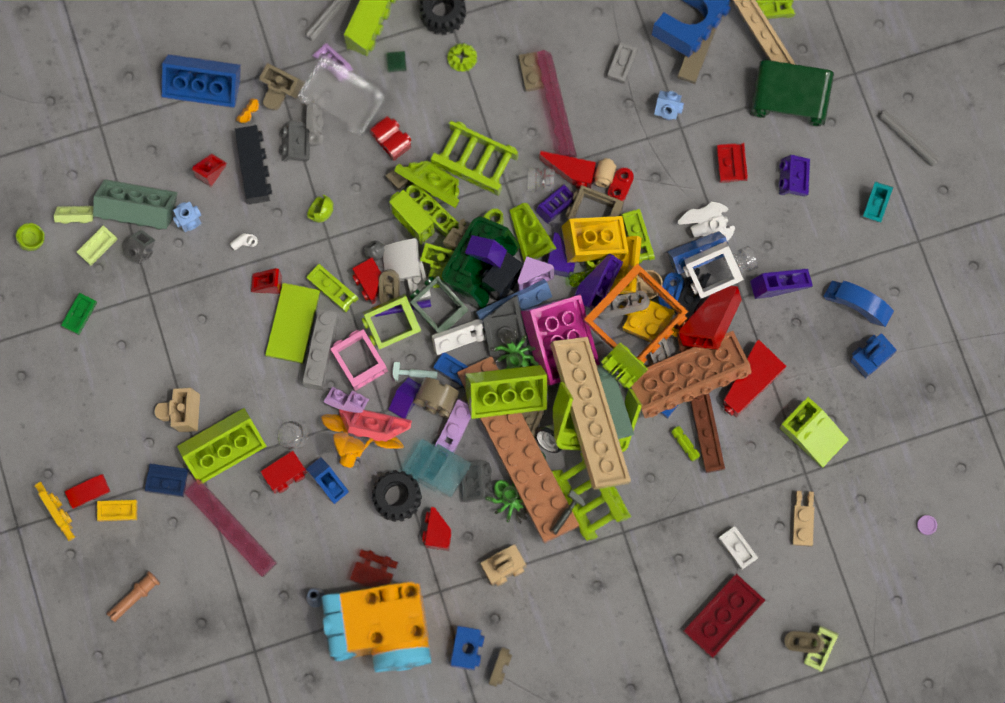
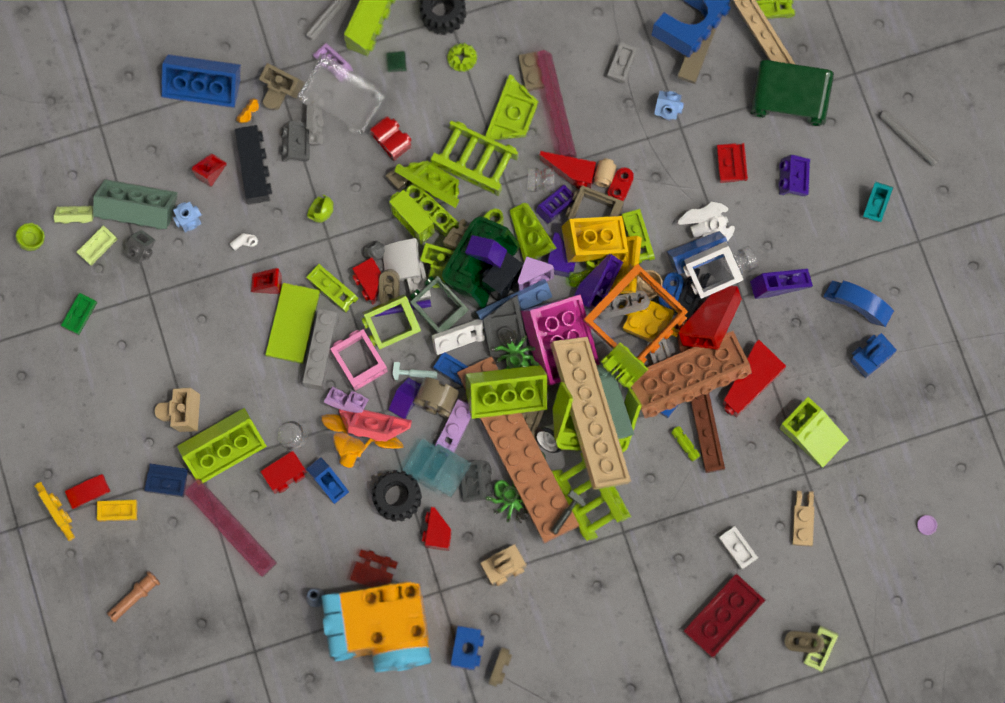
(513, 112): none -> lime wing

